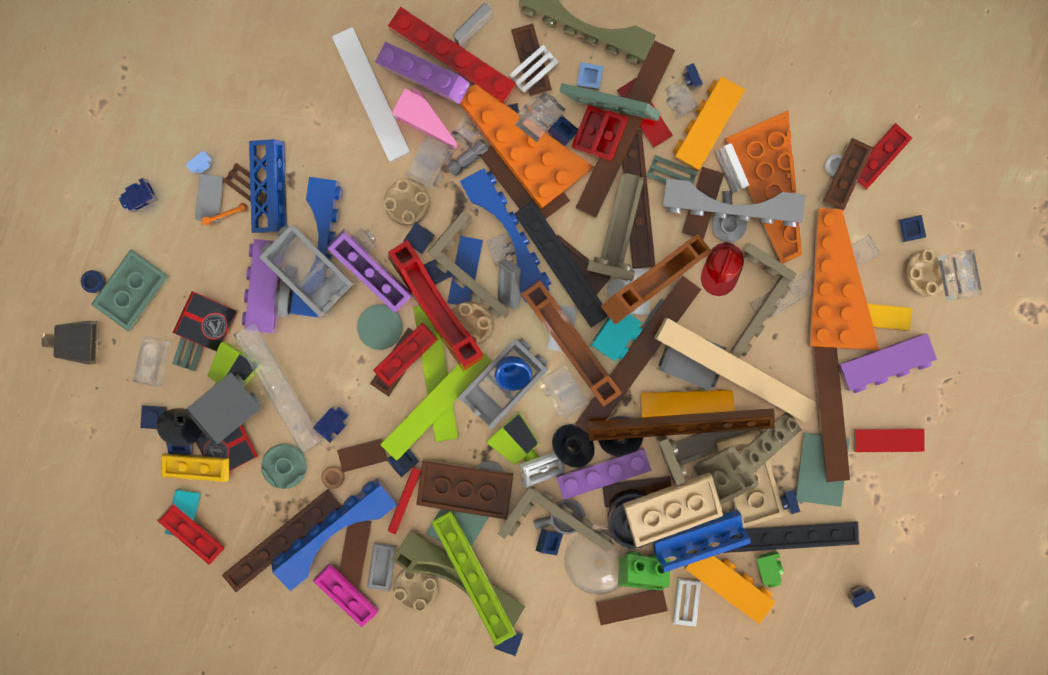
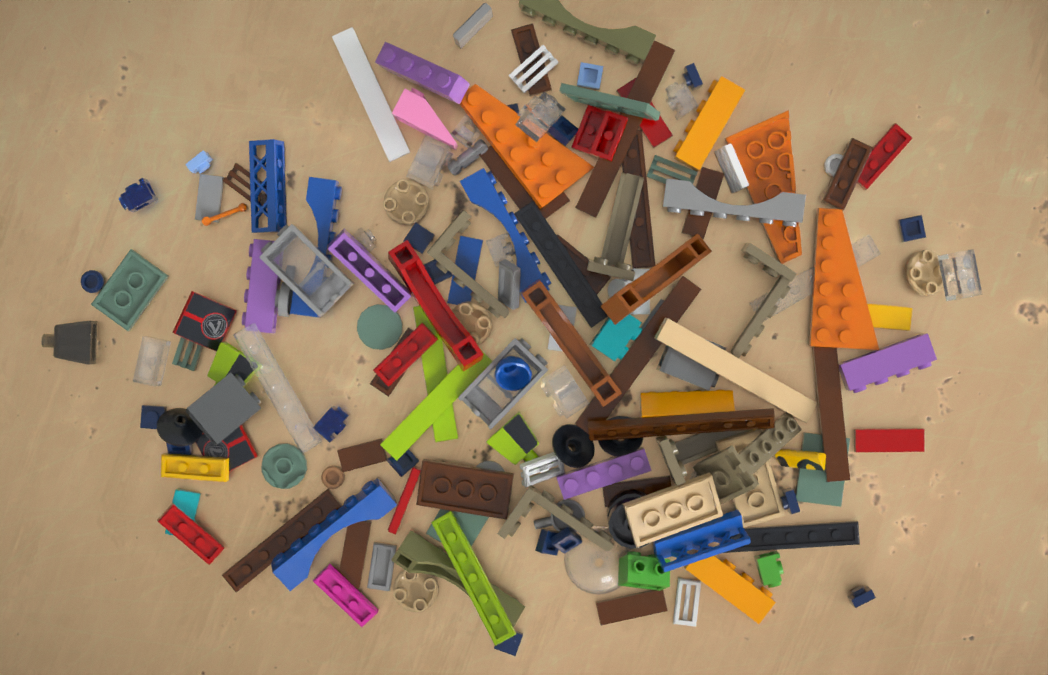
(451, 54): red arch -> none
(566, 540): none -> dark blue tile
(722, 269): red piece -> none
(728, 229): light grey piece -> none
(801, 459): none -> yellow slope

